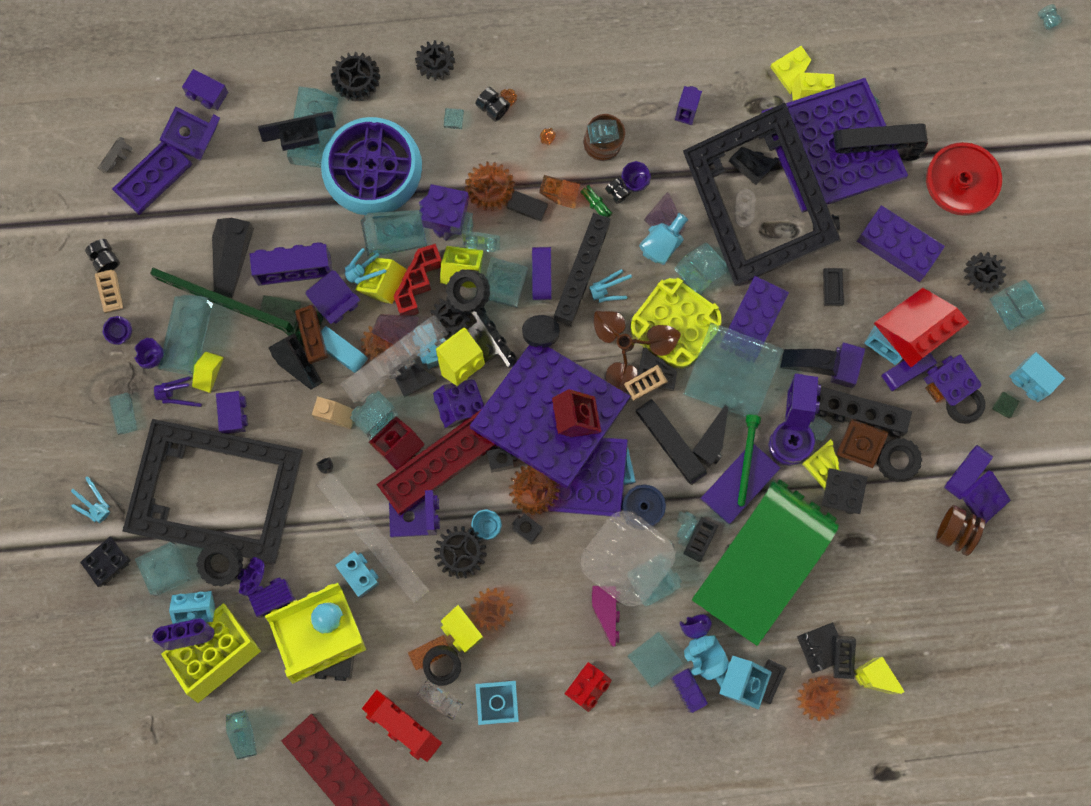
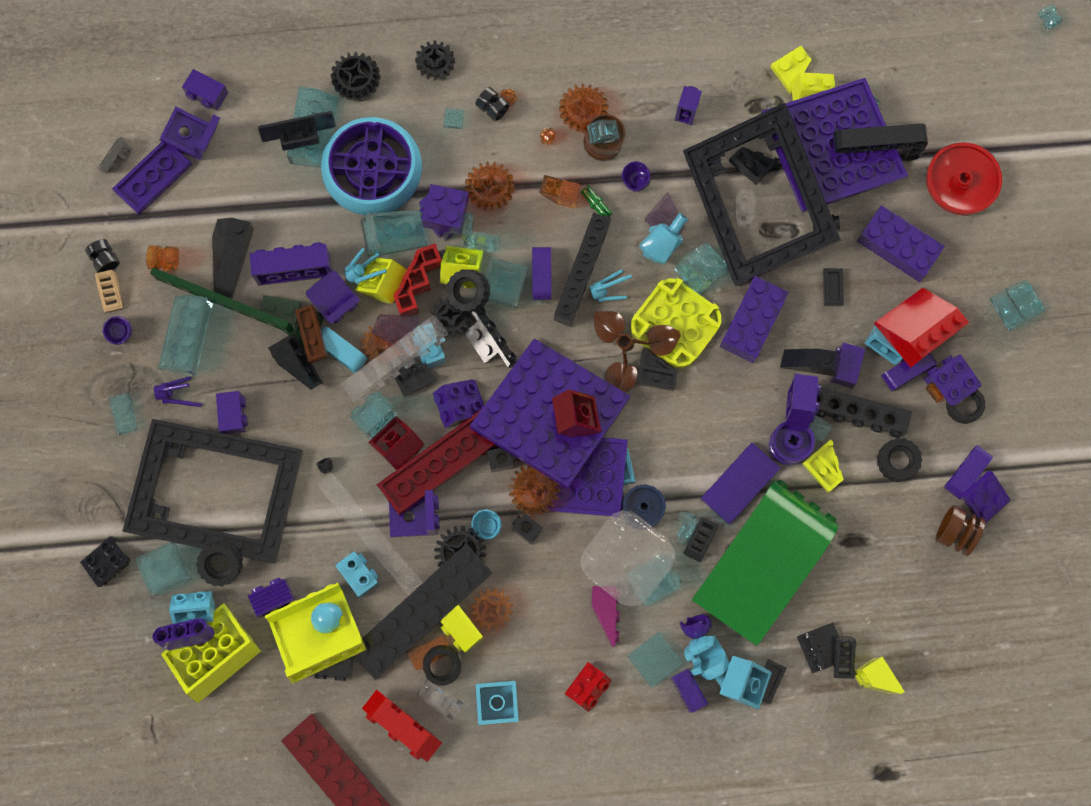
(98, 512): medium azure plant -> none
(148, 353): dark purple hair -> none
(159, 257): none -> clear orange wheel
(206, 371): neon yellow slope -> none
(240, 734): clear light blue slope -> none
(251, 576): dark purple dish -> none
(332, 412): tan slope -> none
(422, 610): none -> black plate
(459, 357): neon yellow slope -> none
(527, 206): black tile -> none
(541, 331): black tile -> none
(599, 106): none -> clear orange gear
(617, 190): black wheel -> none
(663, 381): tan slope -> none
(671, 442): black beam -> none
(711, 443): black slope -> none
(733, 371): clear light blue plate -> none
(752, 422): green piece -> none
(822, 706): clear orange gear -> none
(844, 491): black hinge -> none
(862, 443): reddish brown plate -> none
(990, 266): black gear -> none
(1006, 405): clear green plate -> none
(1036, 377): medium azure brick -> none

